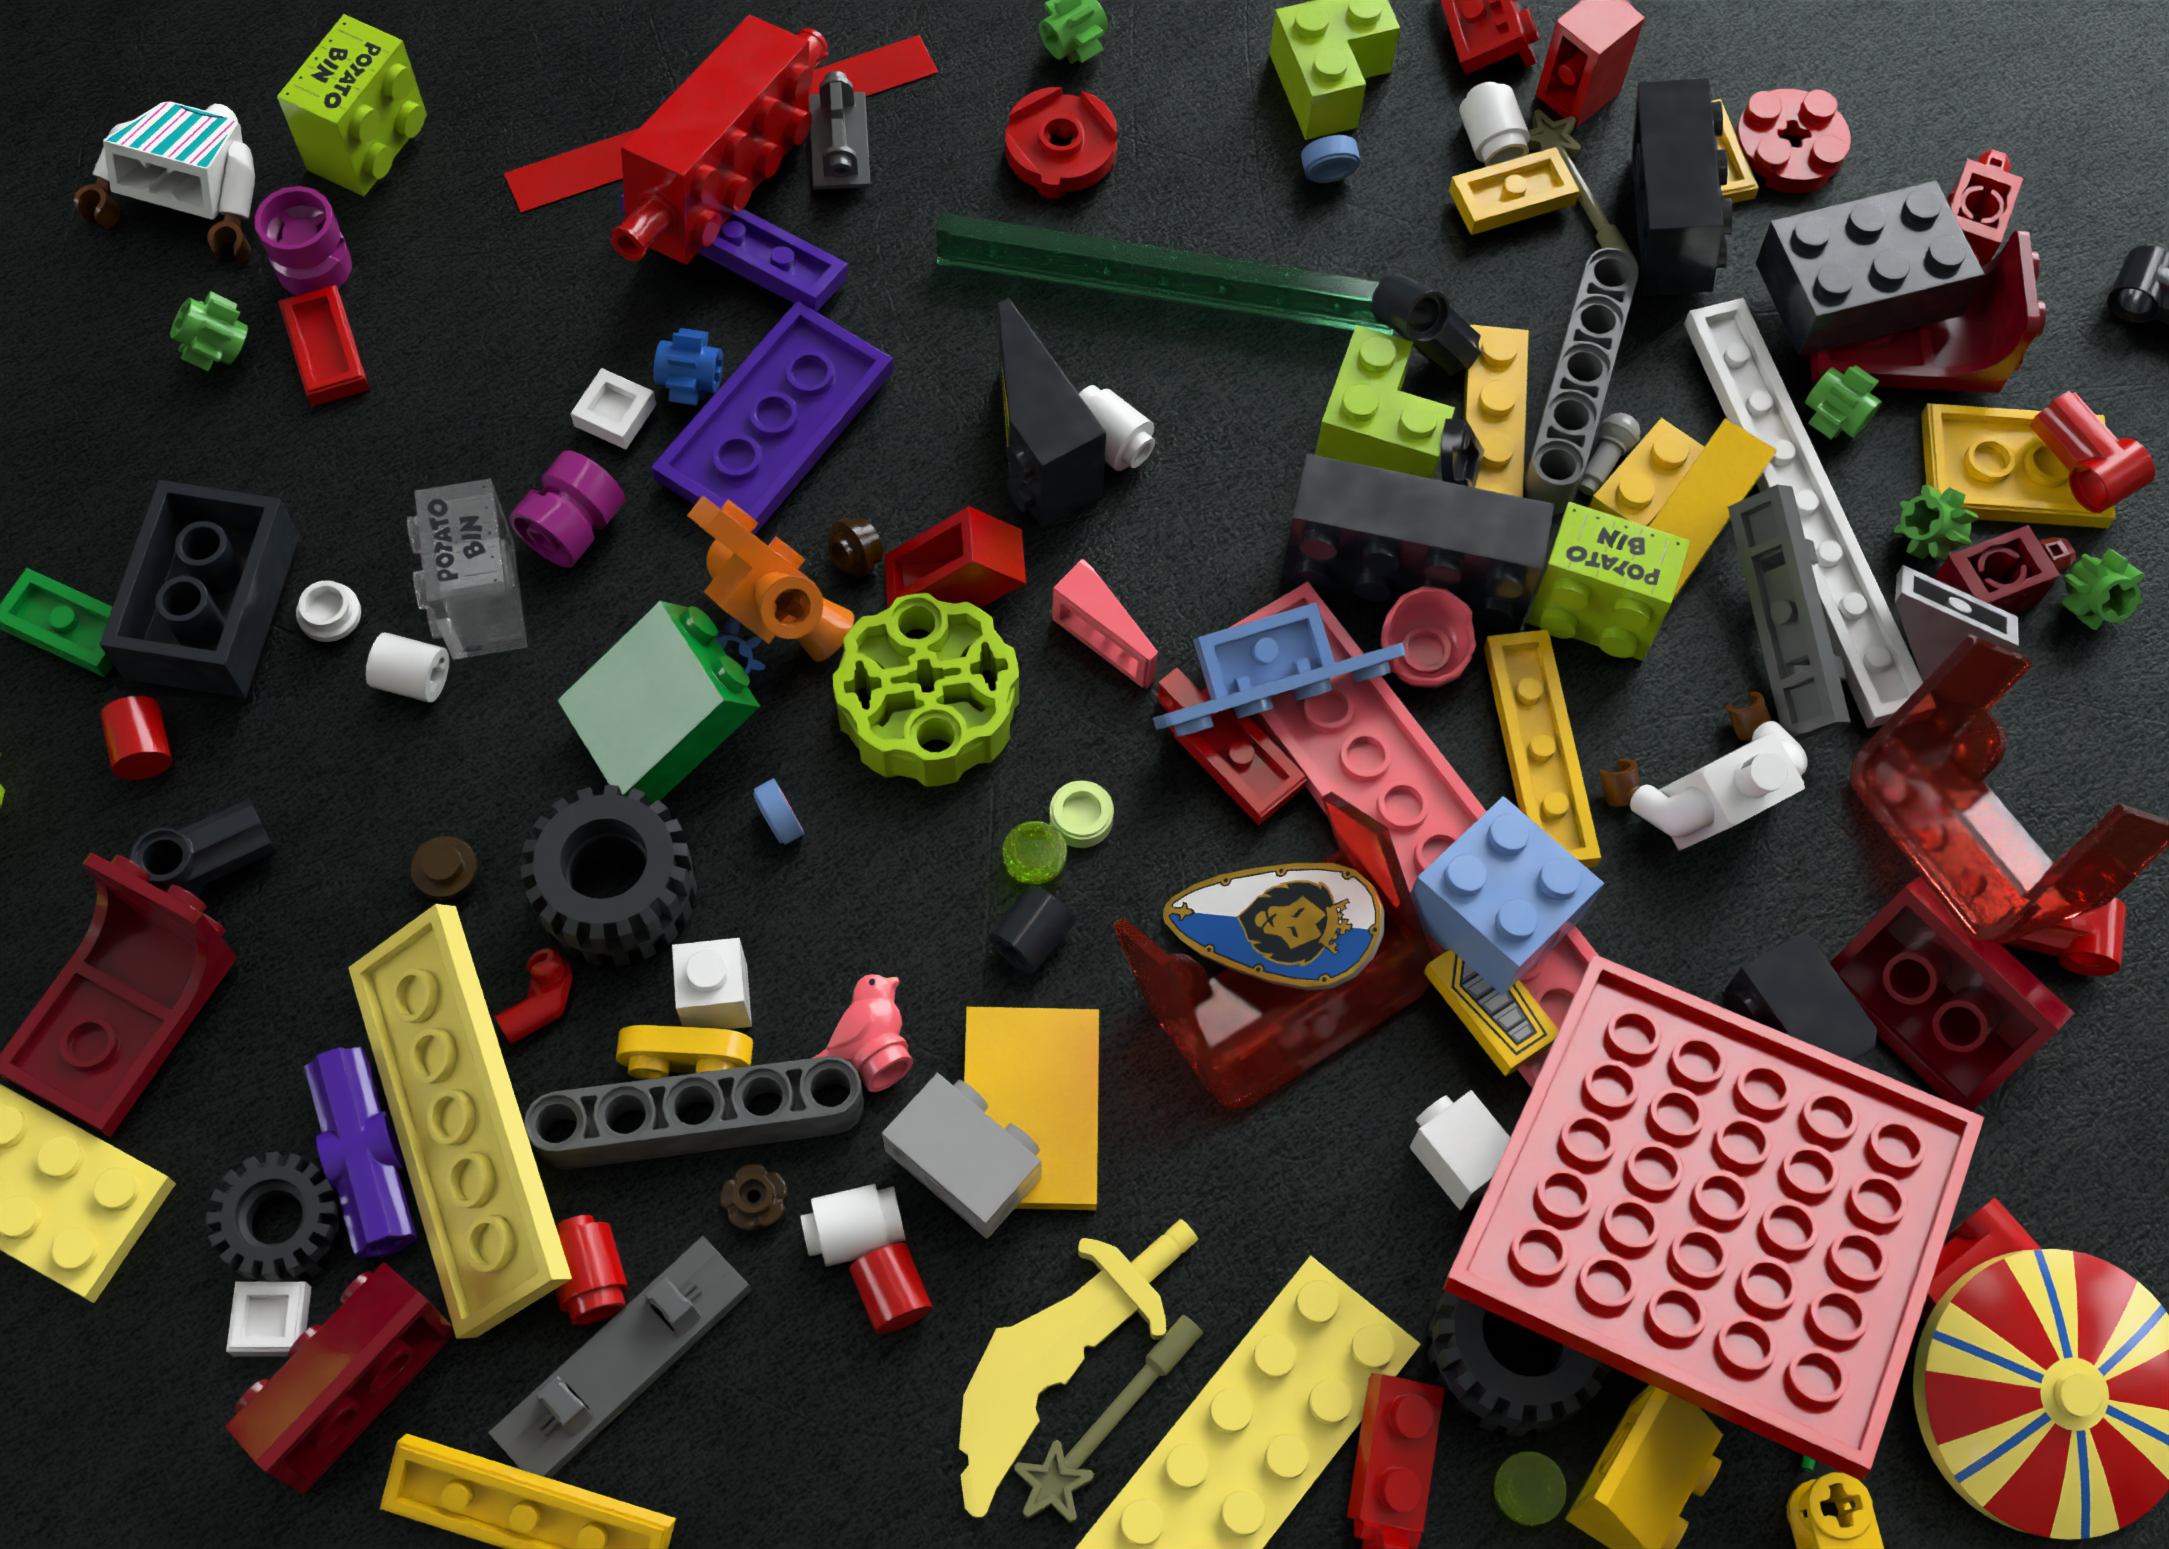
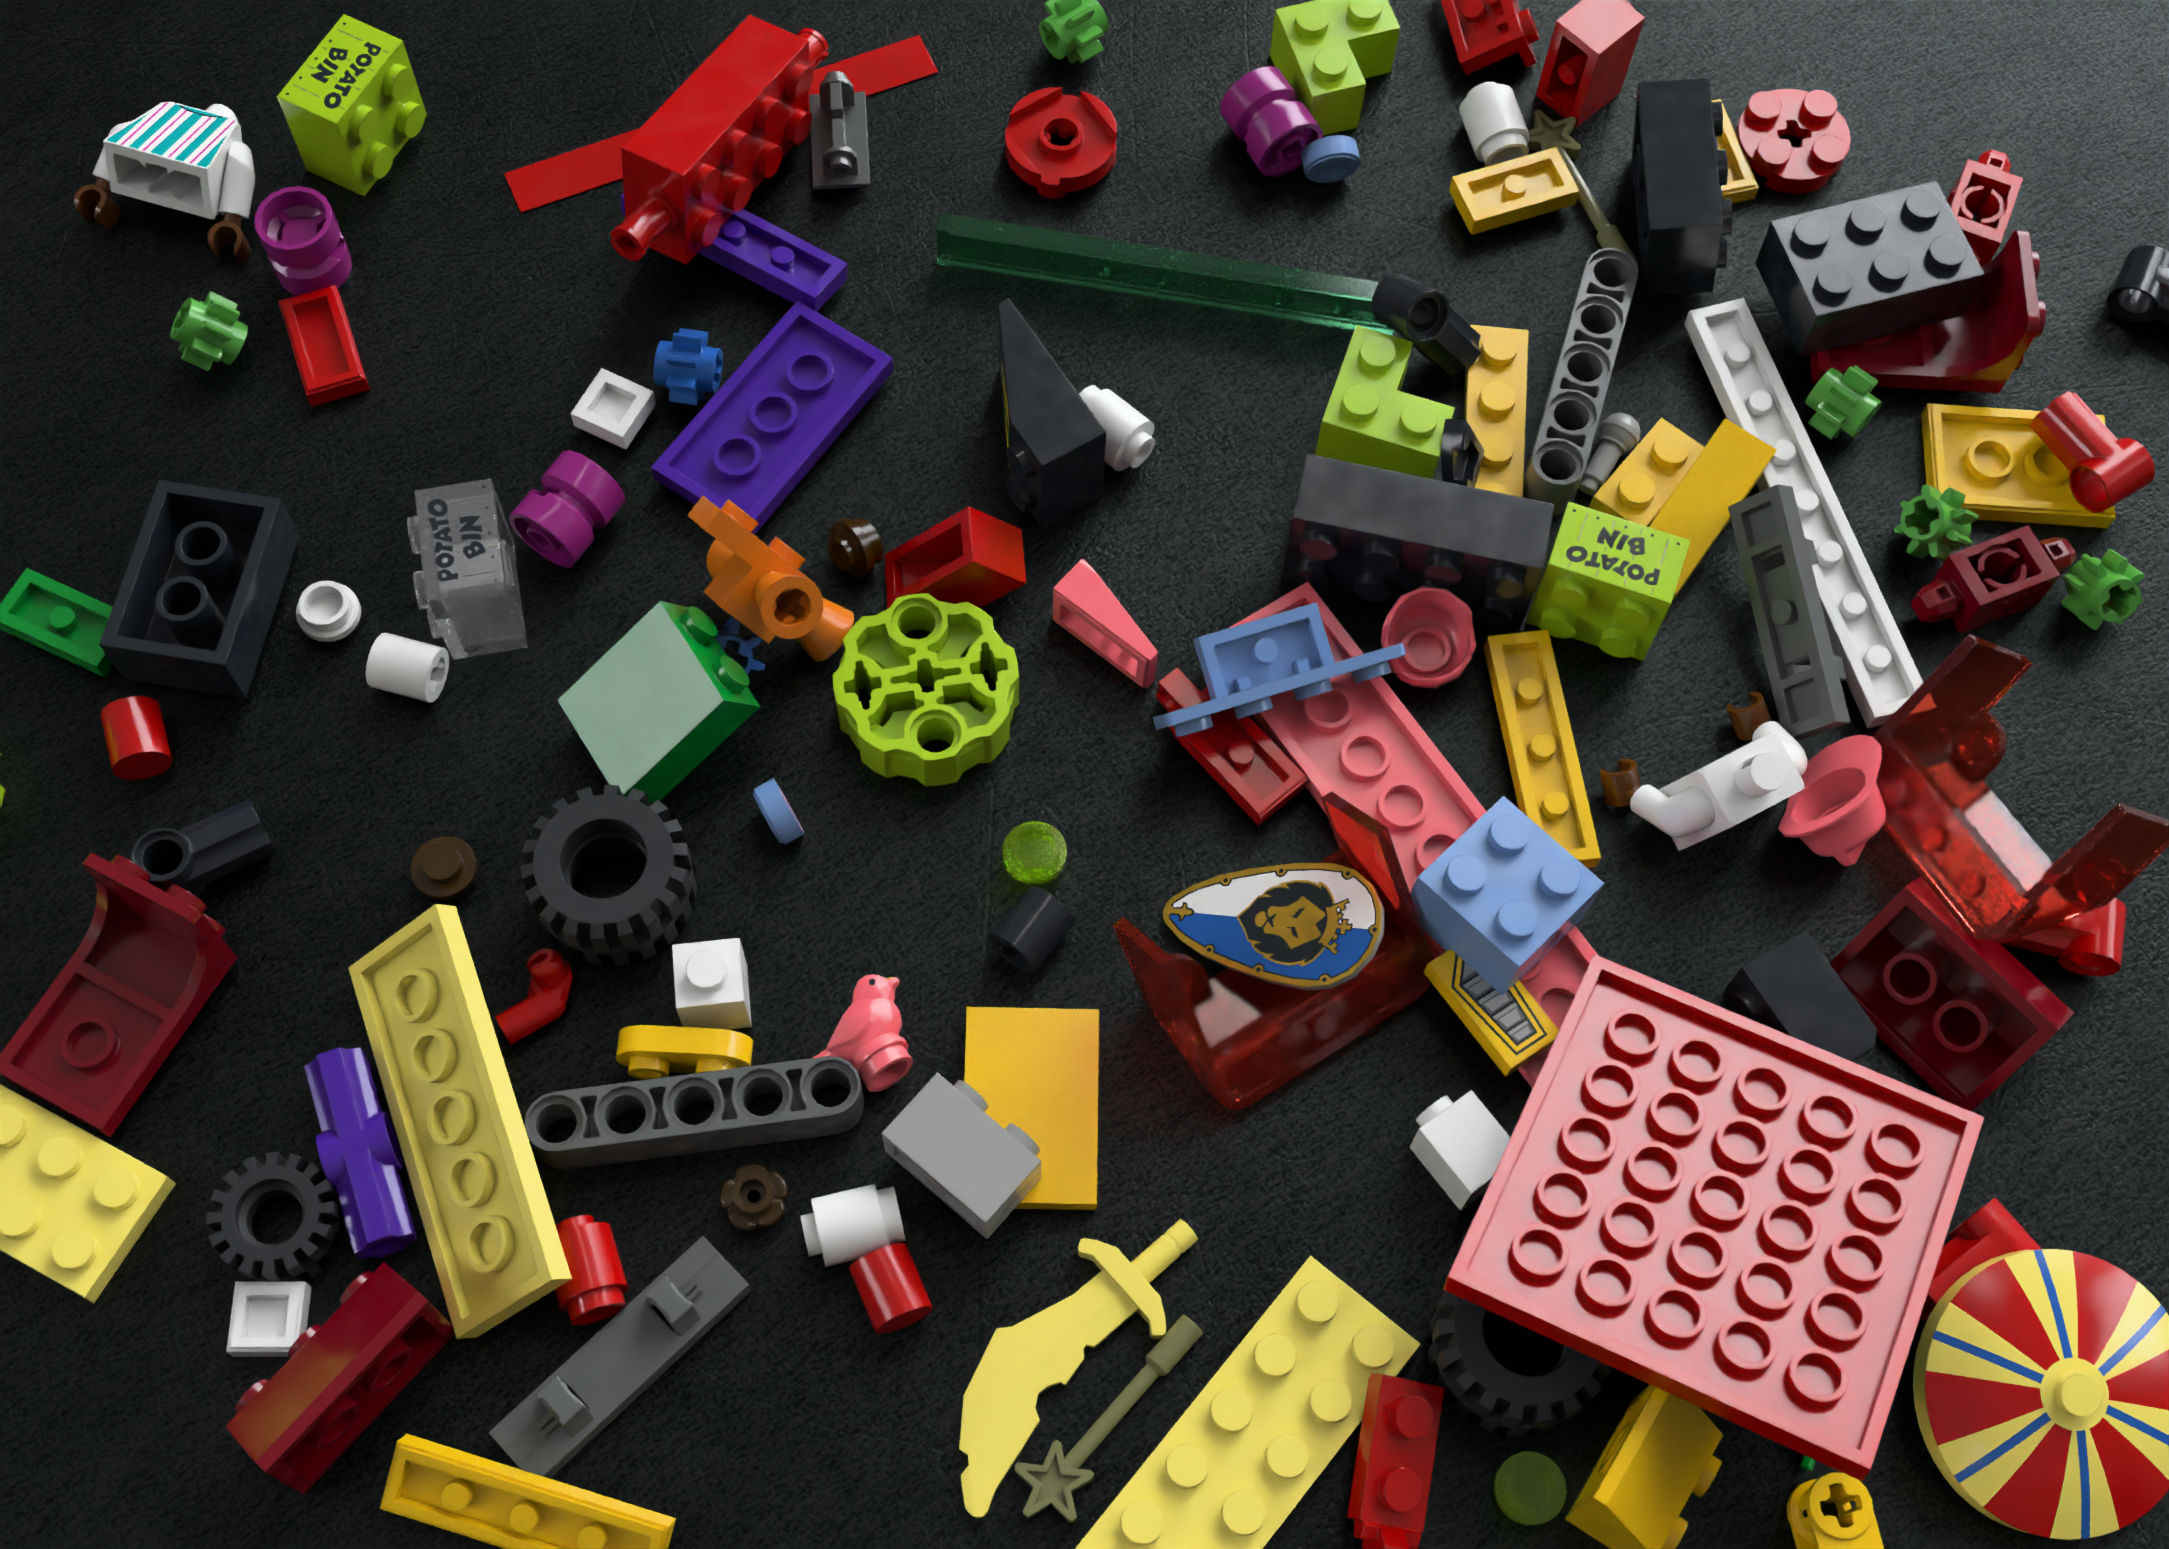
(1082, 813): yellowish green tile -> none
(1270, 120): none -> magenta wheel
(1839, 801): none -> coral piece
(1942, 617): flat silver slope -> none

